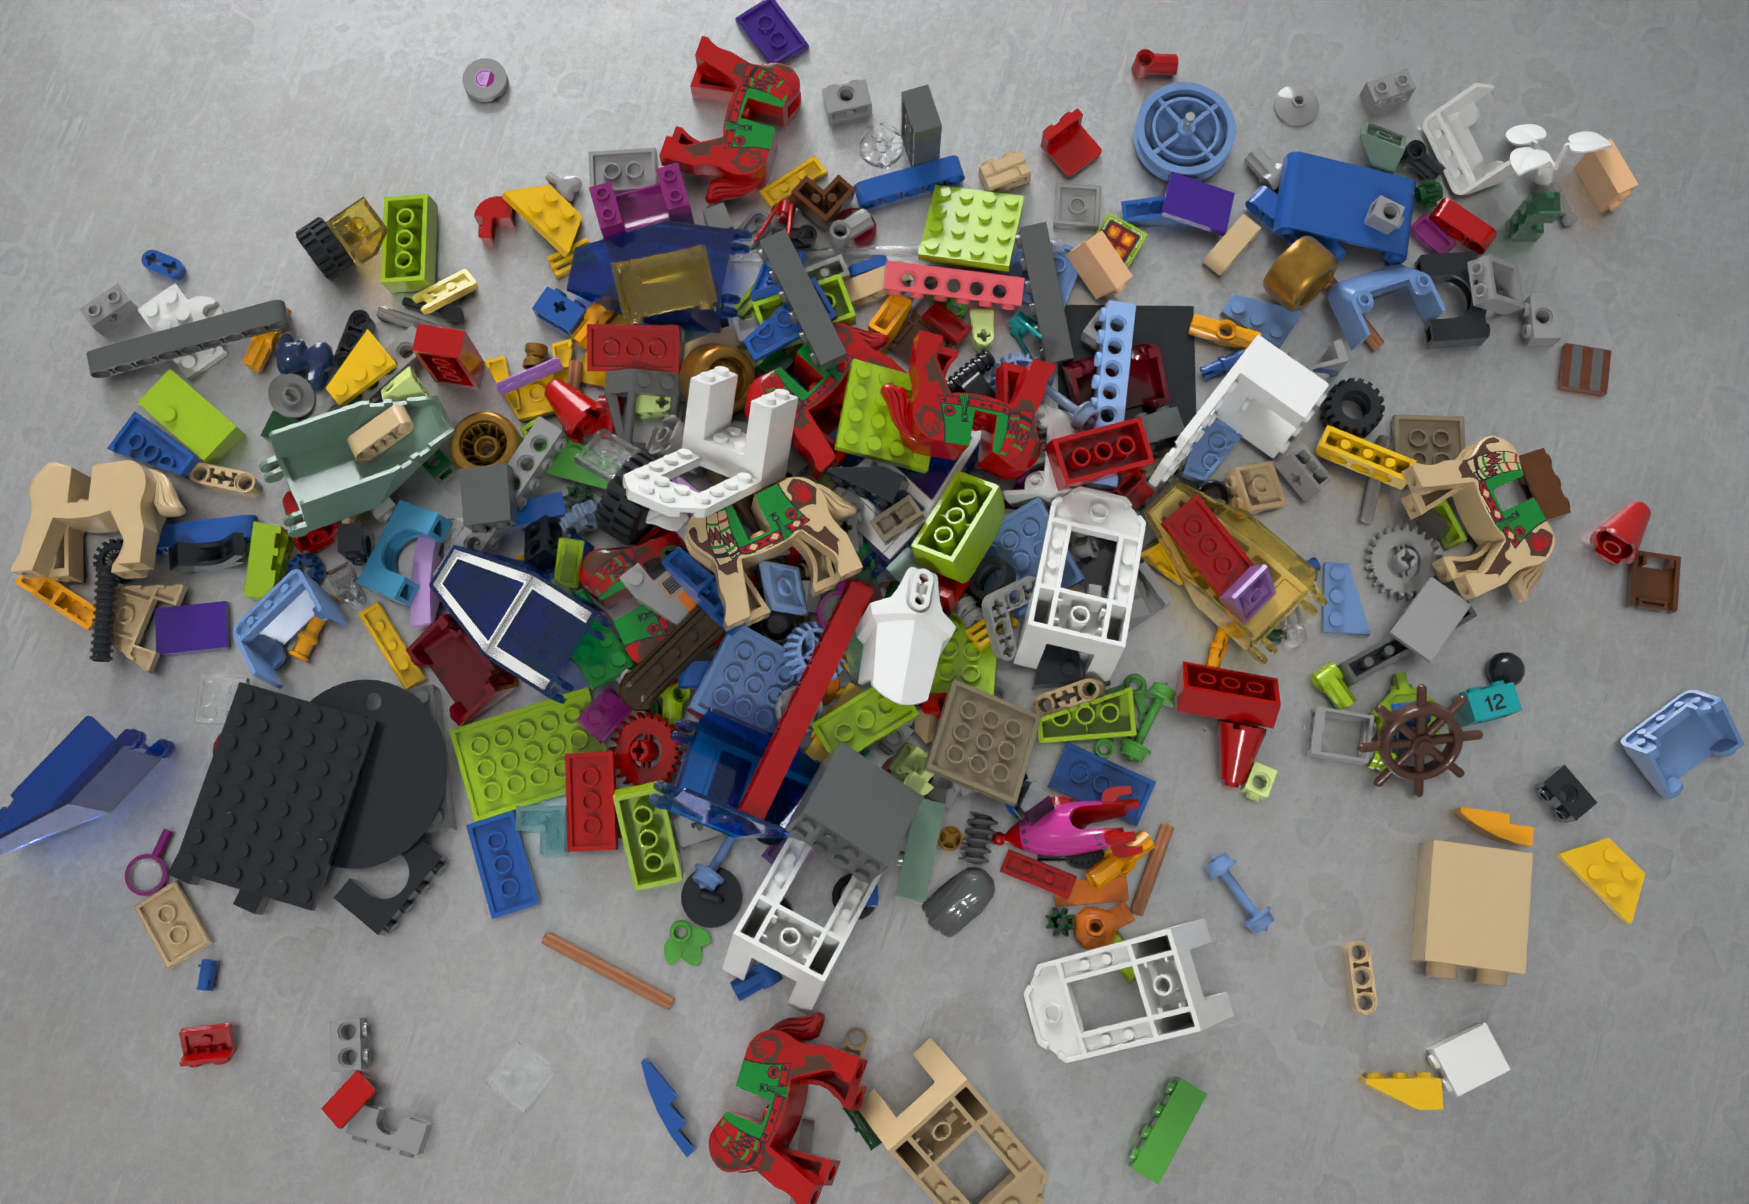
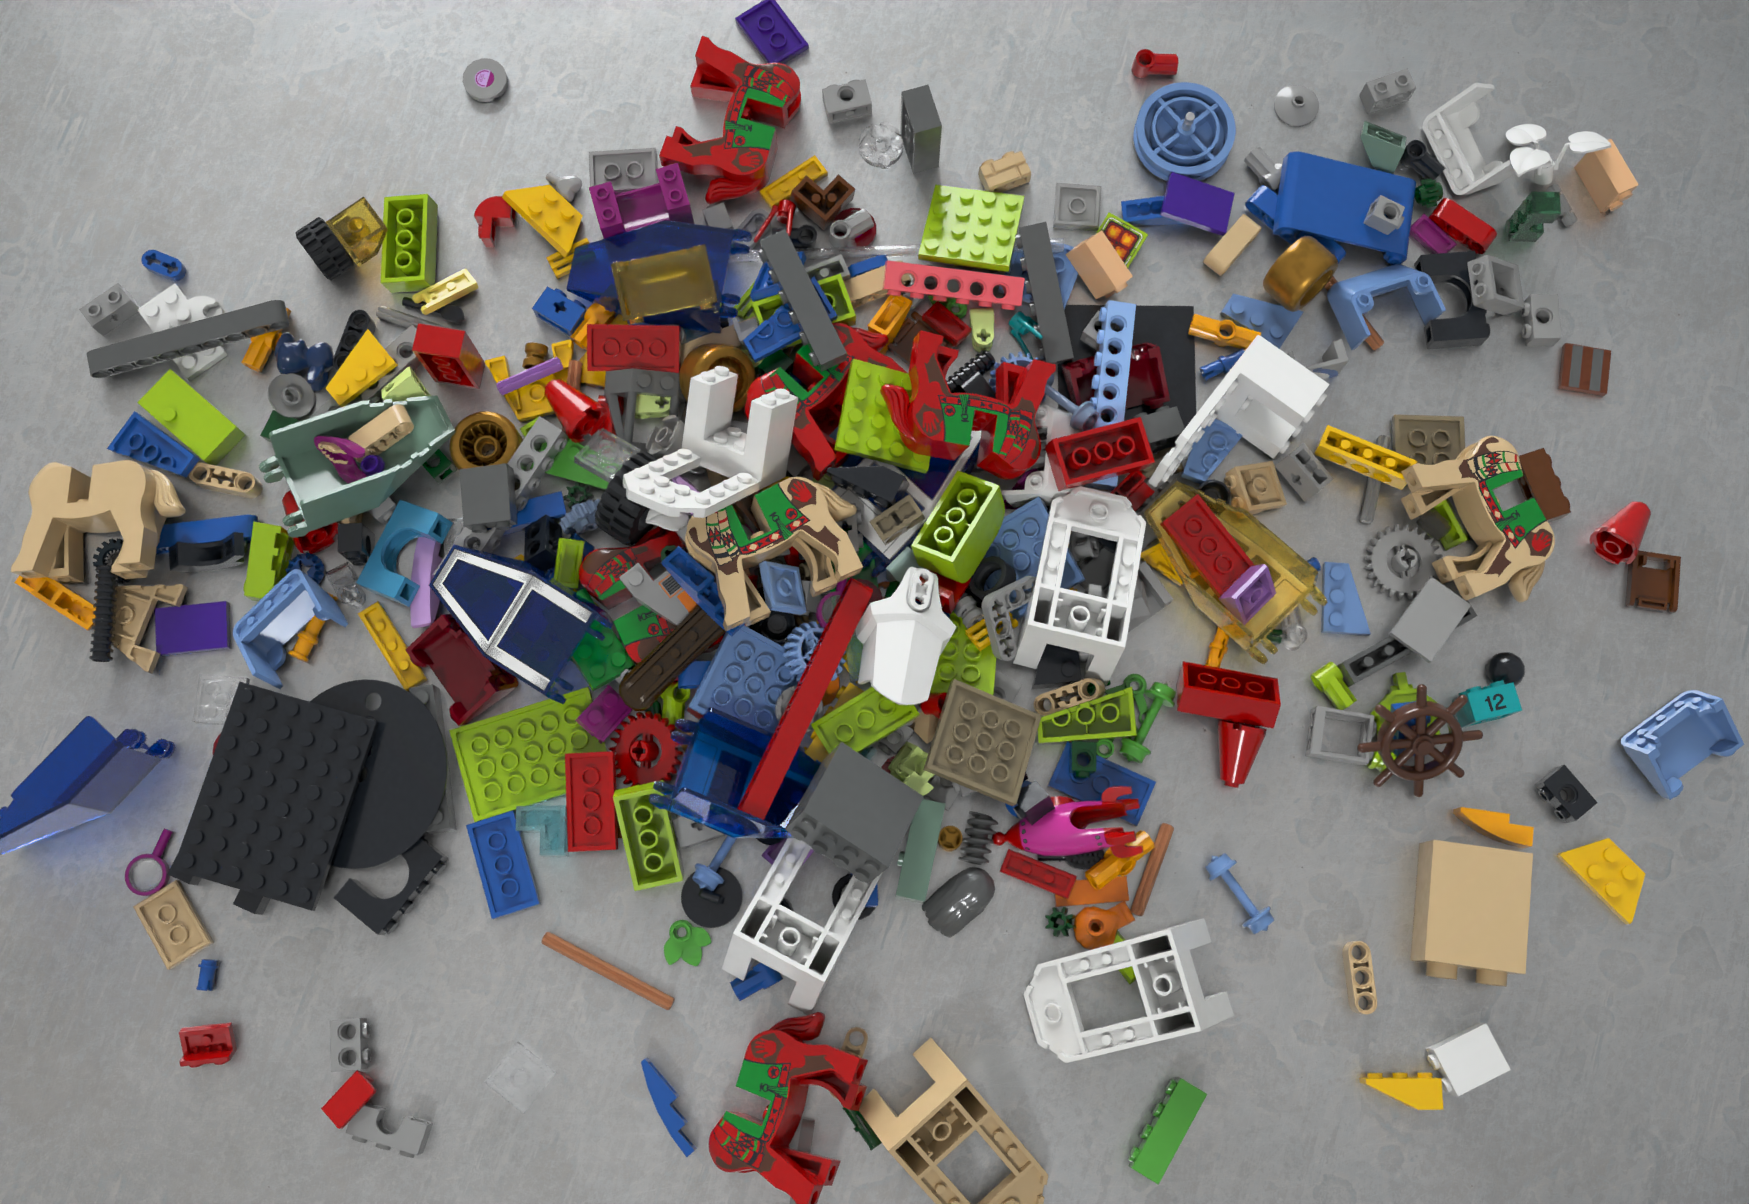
(342, 454): none -> magenta animal
(372, 465): none -> dark purple plate
(908, 182): blue beam -> none
(1070, 143): red bracket -> none
(1088, 749): none -> dark green brick
(1266, 774): yellowish green brick -> none
(1362, 395): black tyre -> none

